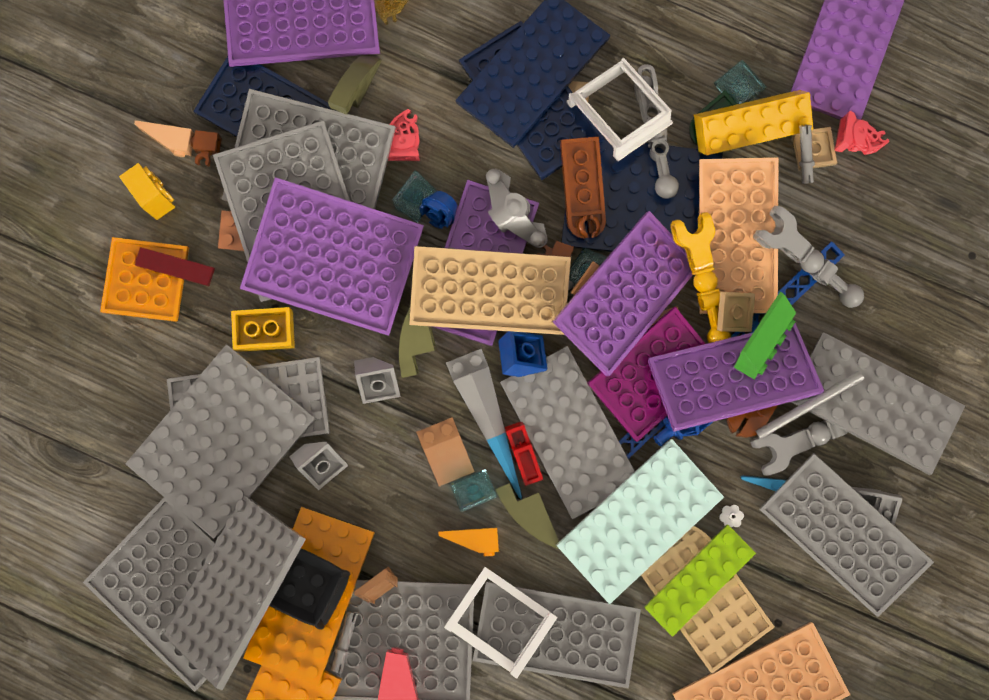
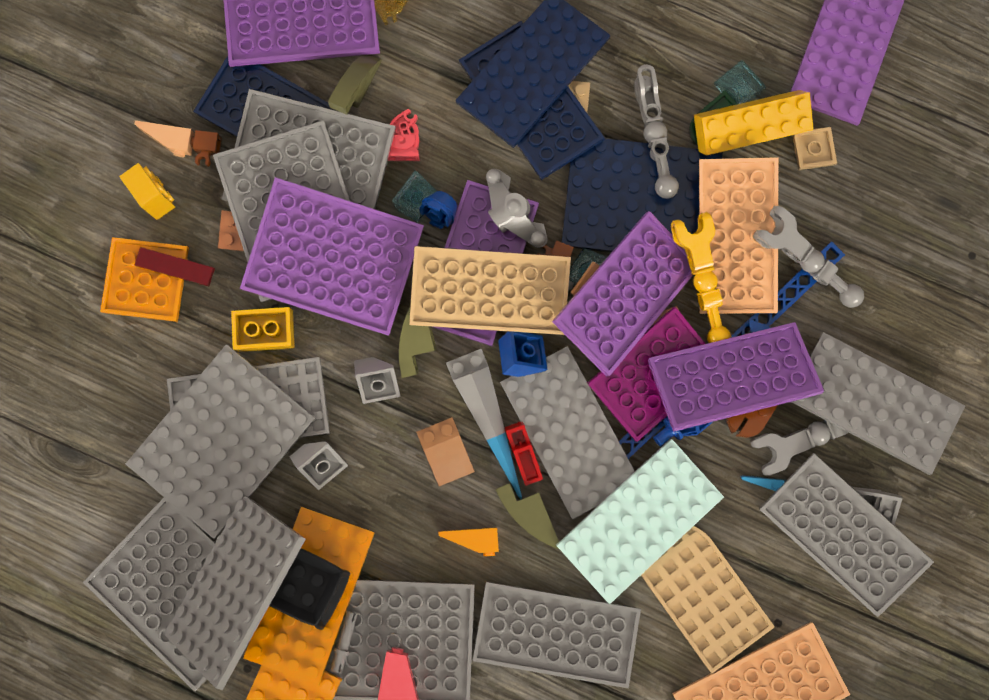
(377, 586): medium nougat slope -> none
(473, 490): clear light blue slope -> none
(516, 667): white piece -> none
(583, 186): dark orange plate -> none
(640, 135): white piece -> none
(699, 580): lime plate -> none
(726, 516): white plant -> none
(735, 311): tan plate -> none
(766, 337): bright green slope -> none
(806, 154): light grey pin -> none
(810, 404): light grey piece -> none
(858, 136): coral piece -> none

